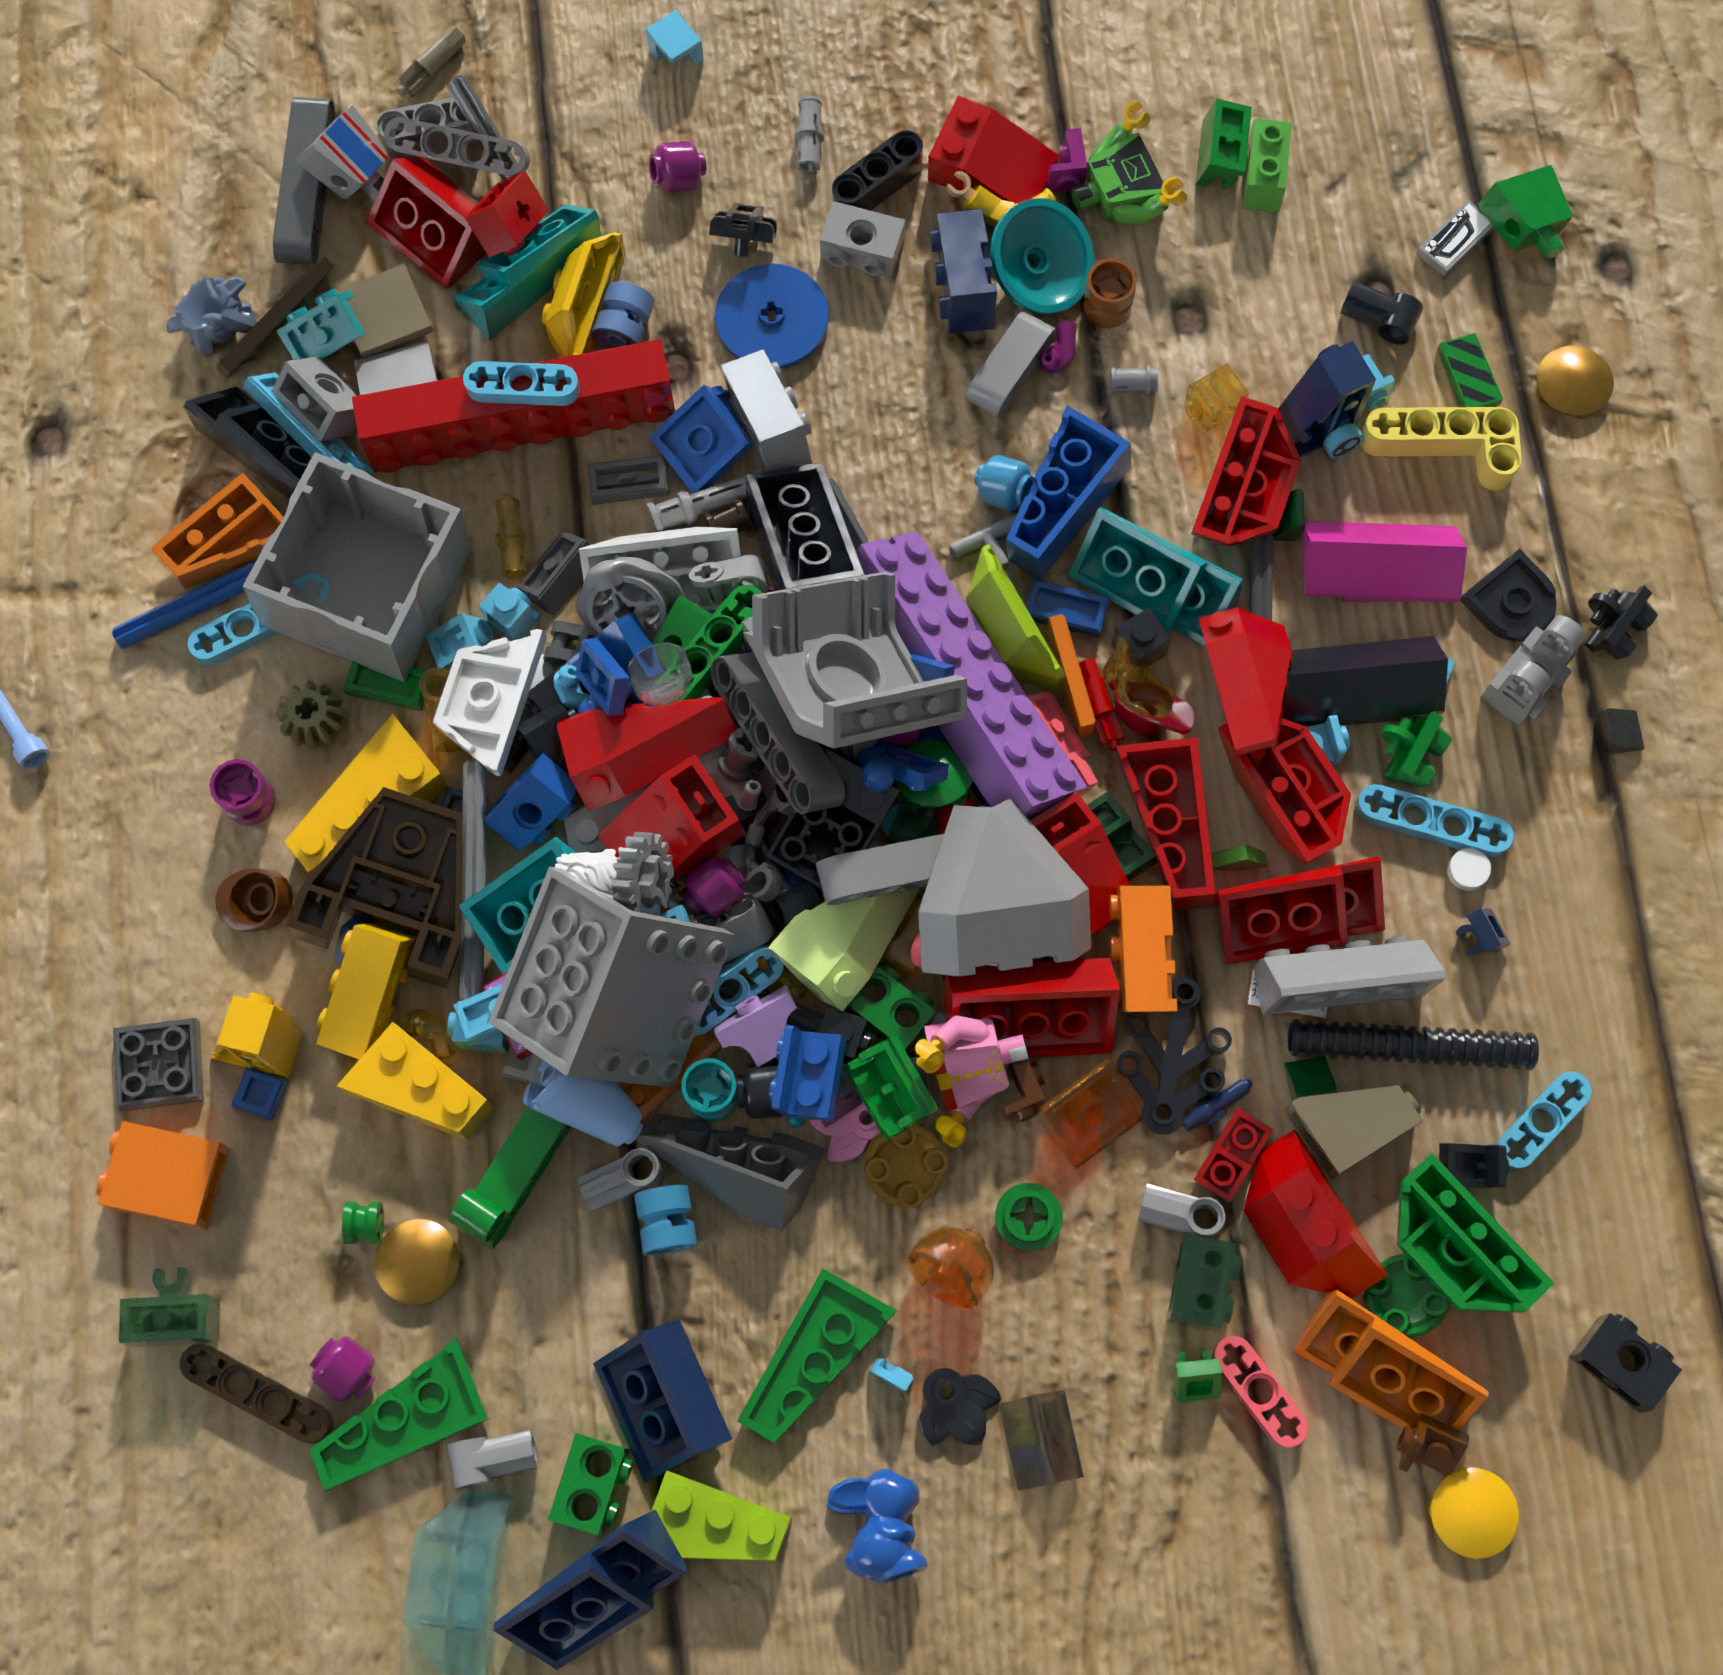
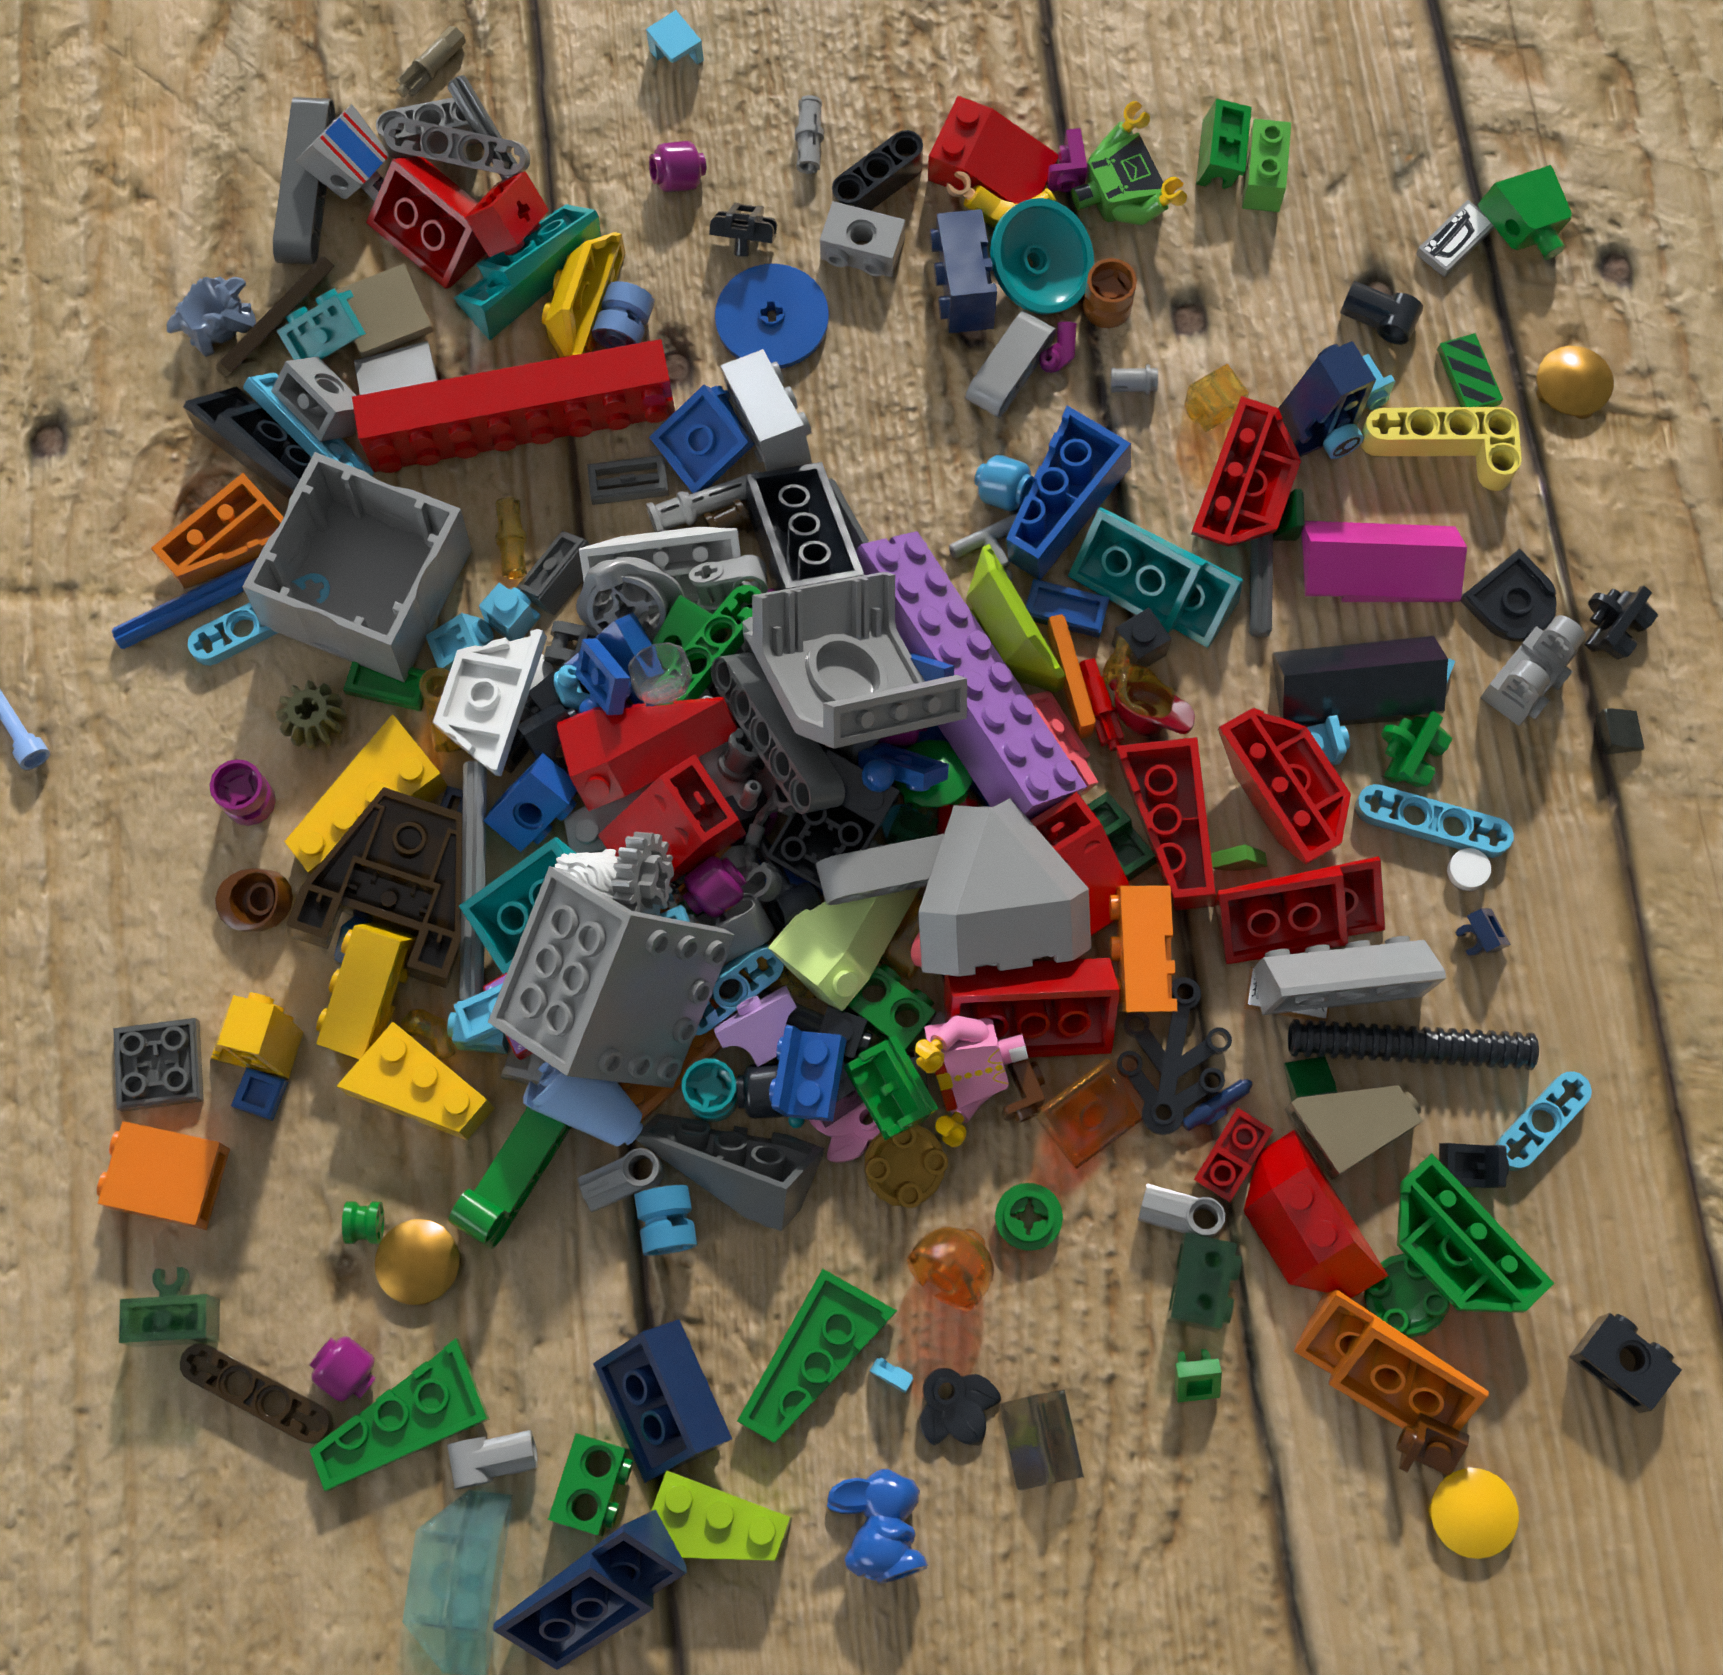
(510, 370): medium azure beam -> none
(1251, 673): red wedge -> none
(1272, 1424): coral beam -> none

